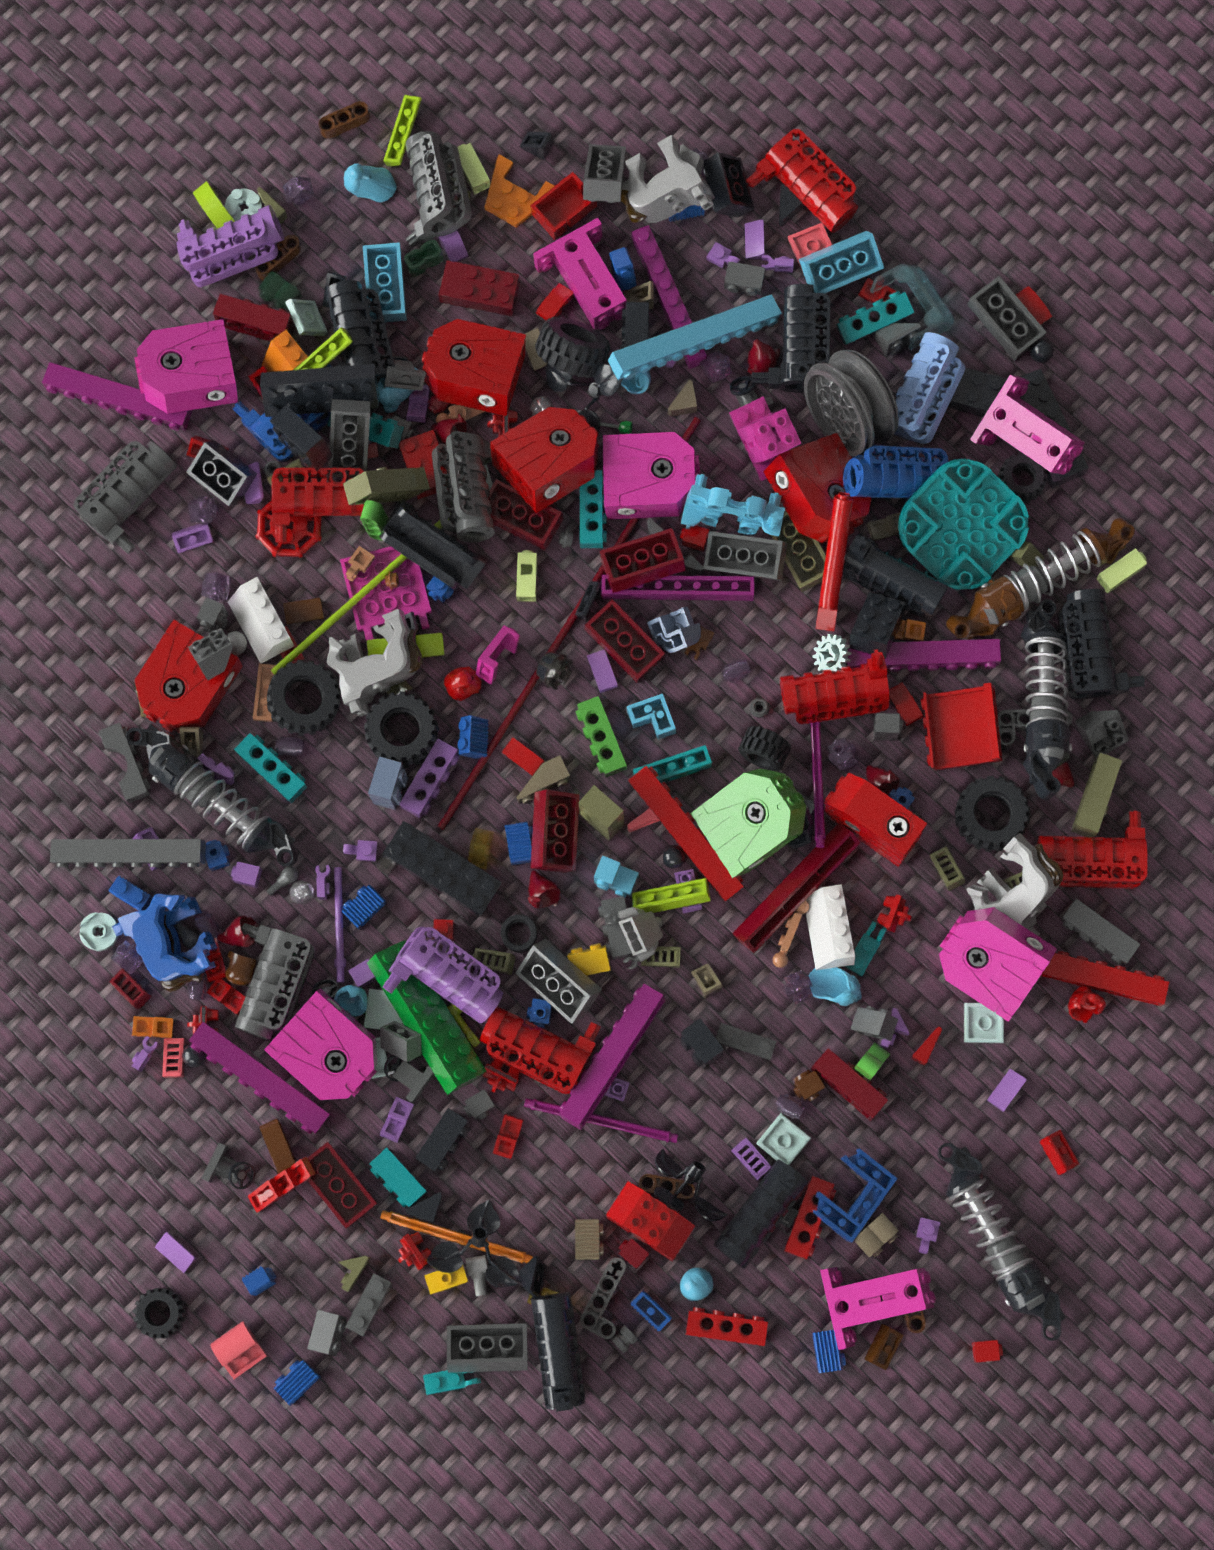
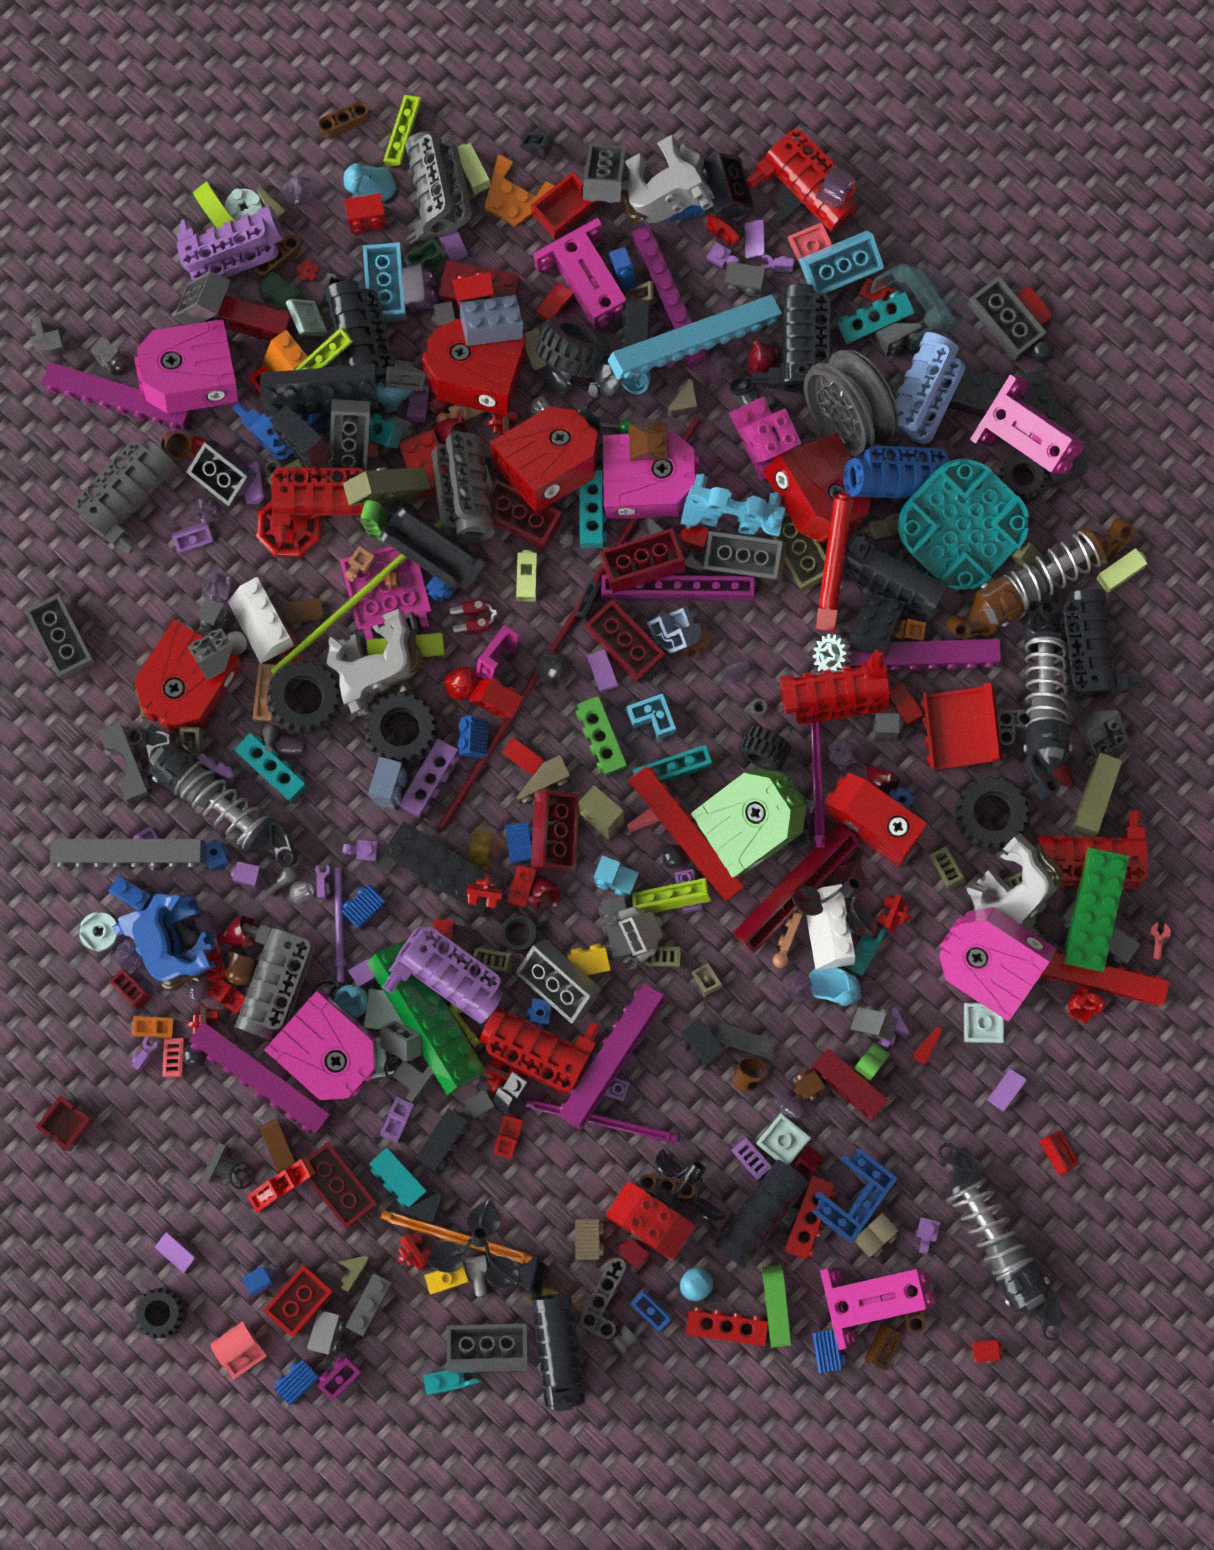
(46, 343): none -> flat silver brick
(60, 636): none -> dark grey brick
(65, 1122): none -> dark red piece
(108, 356): none -> flat silver brick
(175, 438): none -> reddish brown helmet
(202, 298): none -> dark grey brick
(270, 735): none -> dark grey piece
(298, 1301): none -> red brick
(307, 271): none -> red plant
(337, 1379): none -> magenta brick
(366, 213): none -> red brick
(420, 288): none -> clear purple slope
(443, 314): none -> dark grey brick
(474, 287): none -> red brick
(476, 624): none -> dark red piece
(491, 320): none -> sand blue brick
(492, 894): none -> red hips
(496, 698): none -> red brick
(510, 1097): none -> black brick
(521, 886): none -> red bracket
(648, 441): none -> reddish brown slope
(718, 227): none -> red slope
(745, 1082): none -> reddish brown helmet
(776, 1305): none -> bright green beam
(808, 1162): none -> dark red brick
(835, 187): none -> clear purple brick
(852, 879): none -> black plant
(1095, 909): none -> green brick
(1159, 939): none -> coral bar

